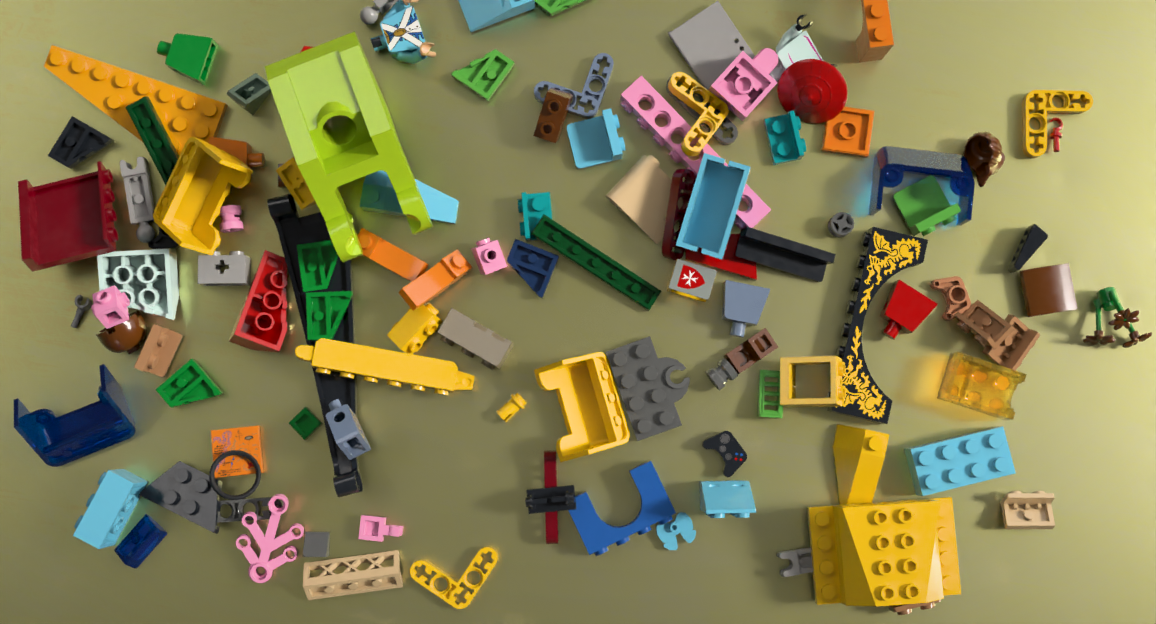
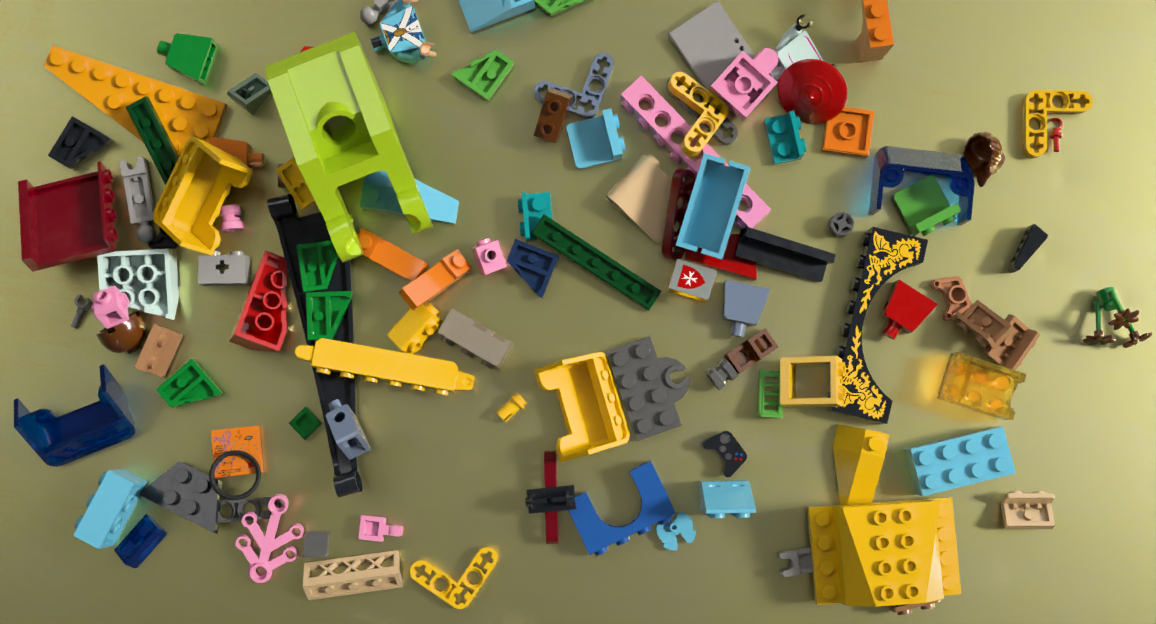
(1048, 290): reddish brown slope -> none

